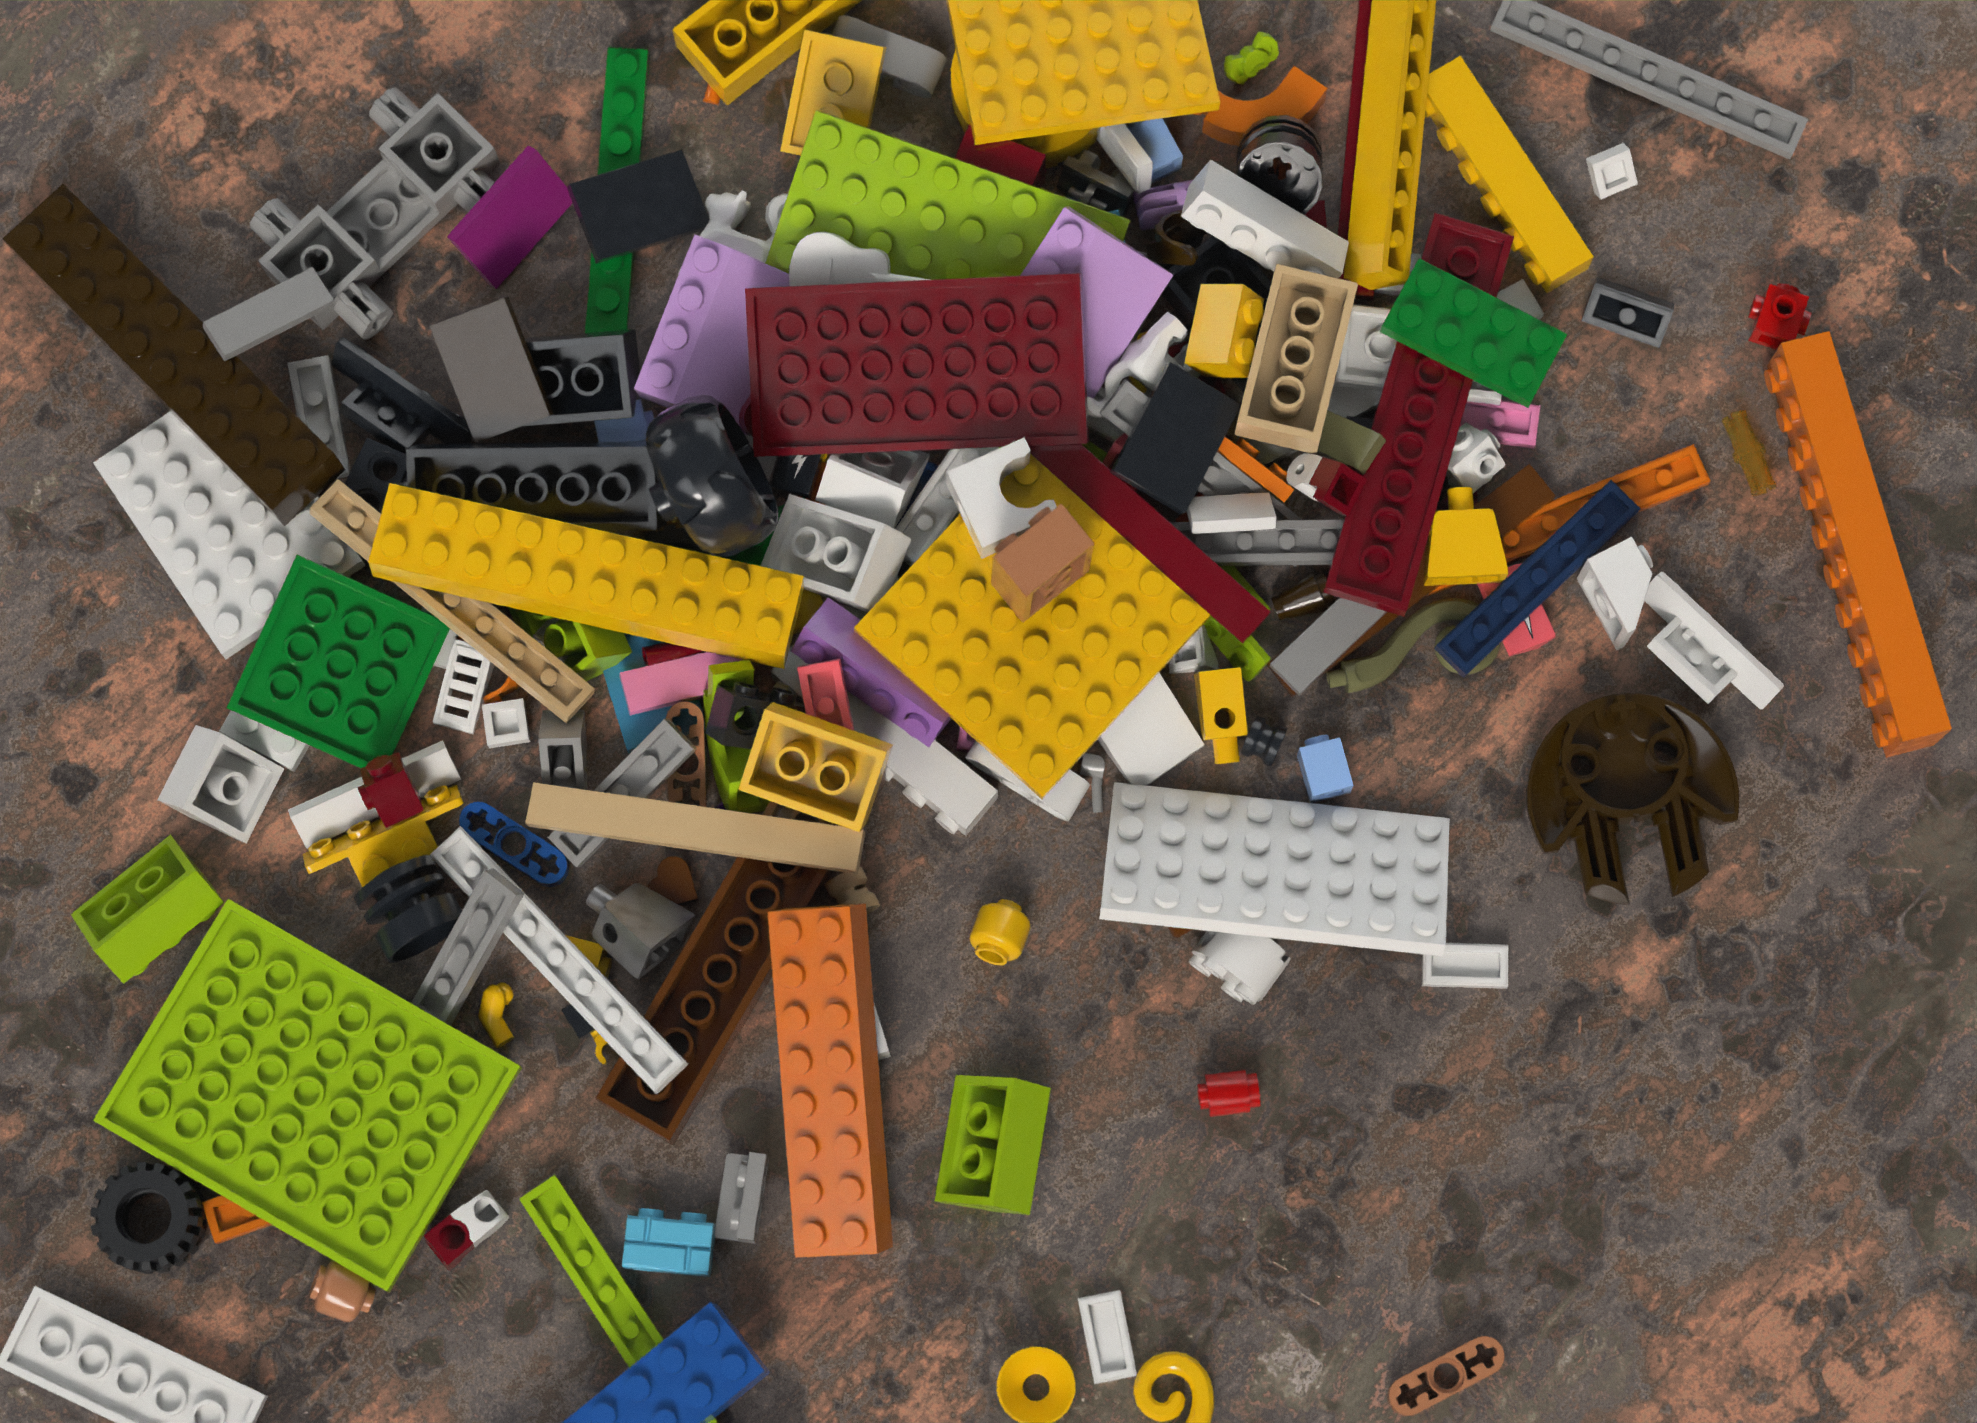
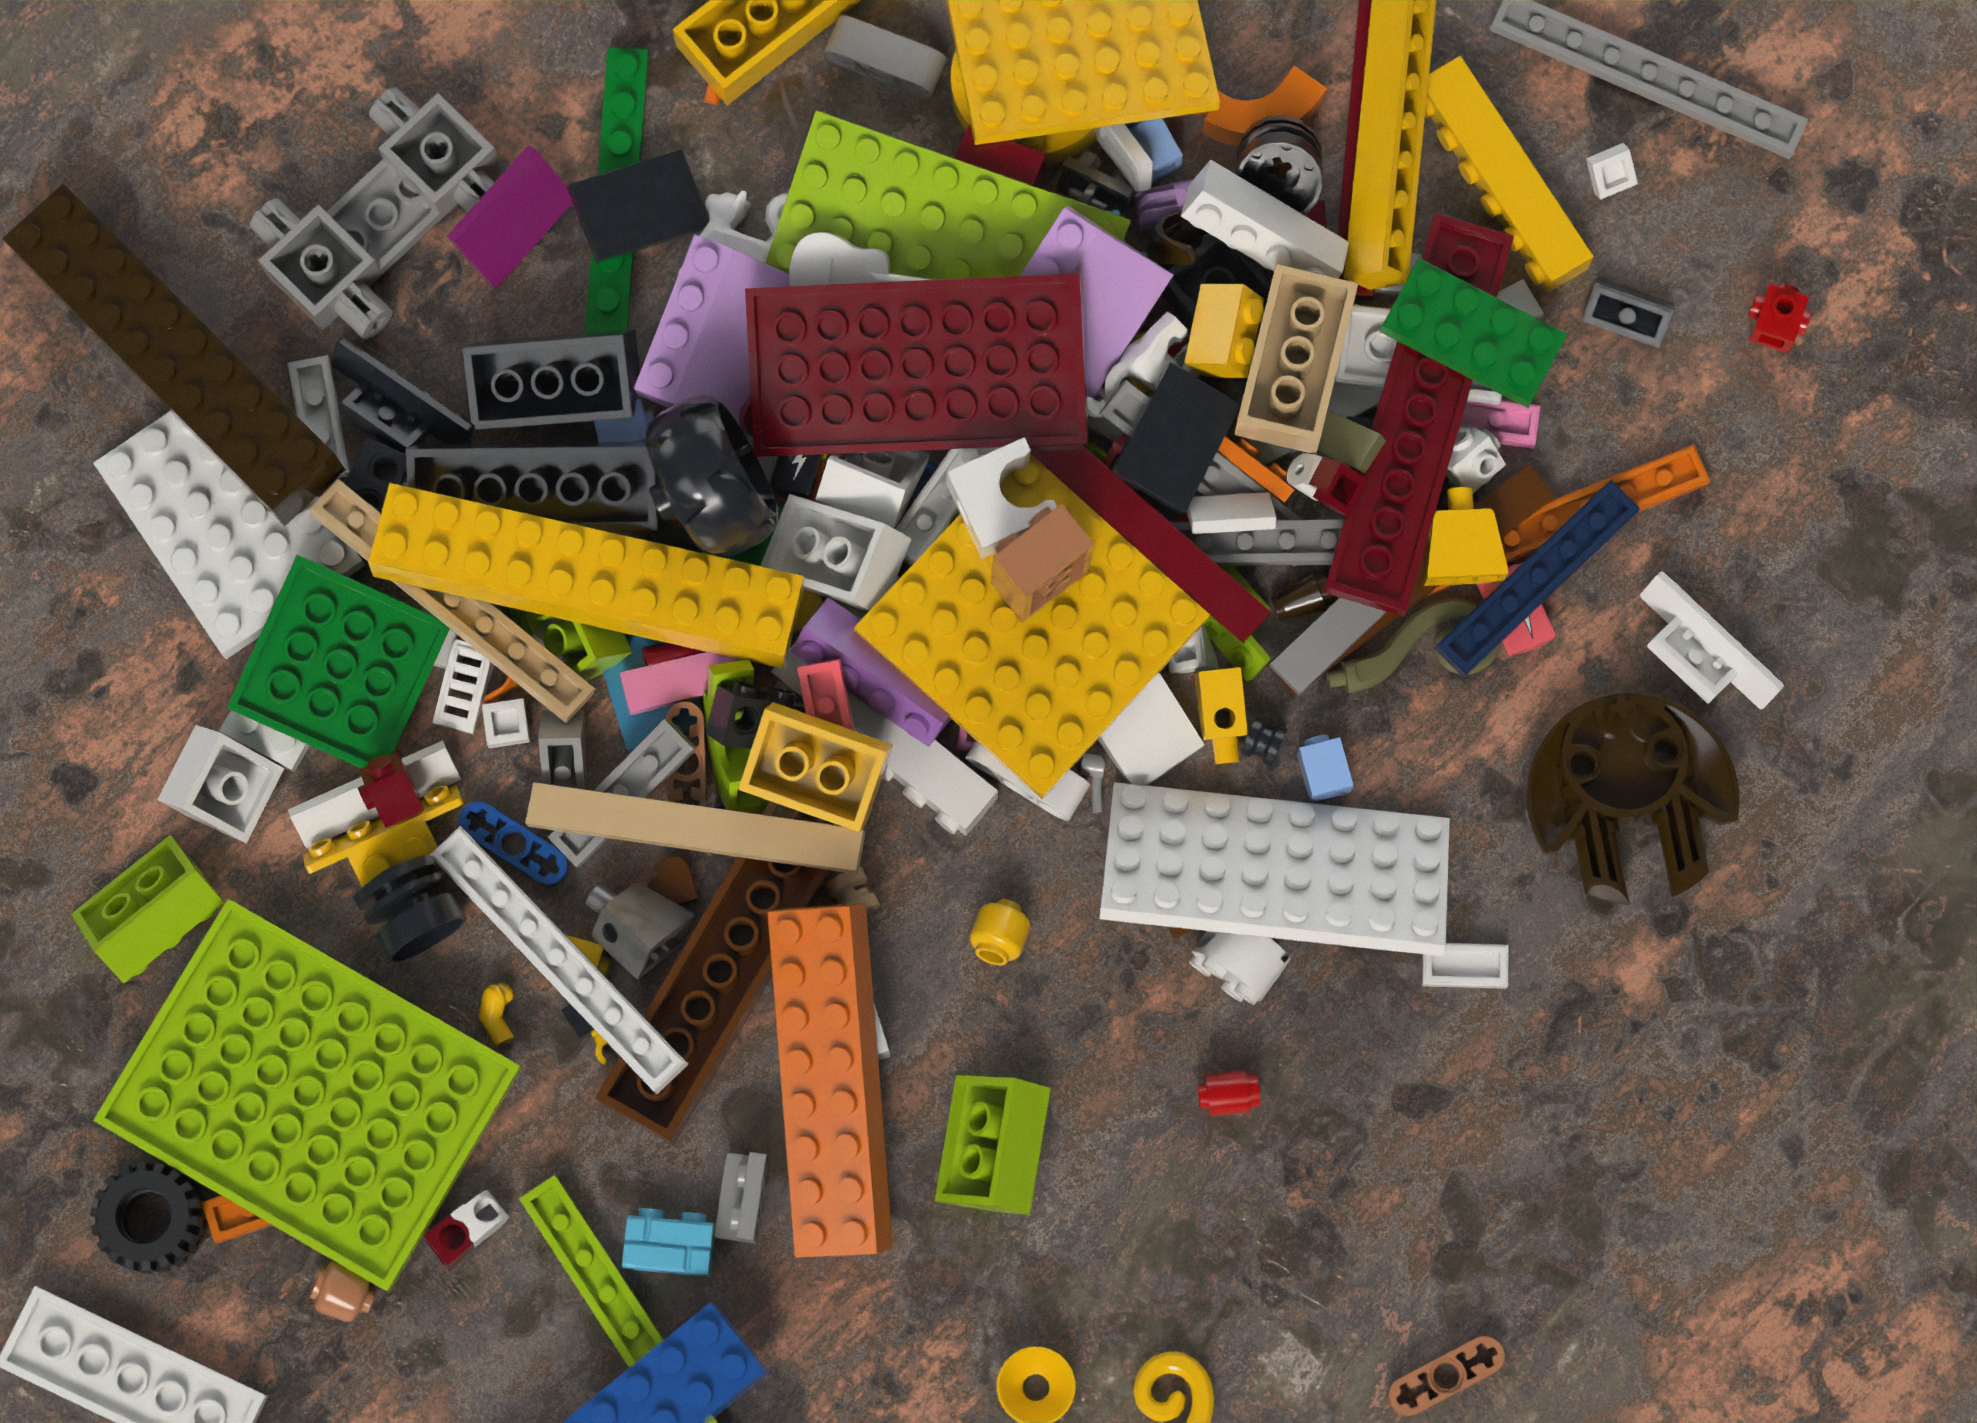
(268, 314): light grey tile -> none
(468, 946): light grey plate -> none
(491, 369): tile -> none
(835, 78): yellow plate -> none
(1107, 1337): white tile -> none
(1251, 58): lime piece -> none
(1617, 587): white slope -> none
(1749, 453): clear yellow pin -> none
(1856, 545): orange brick -> none

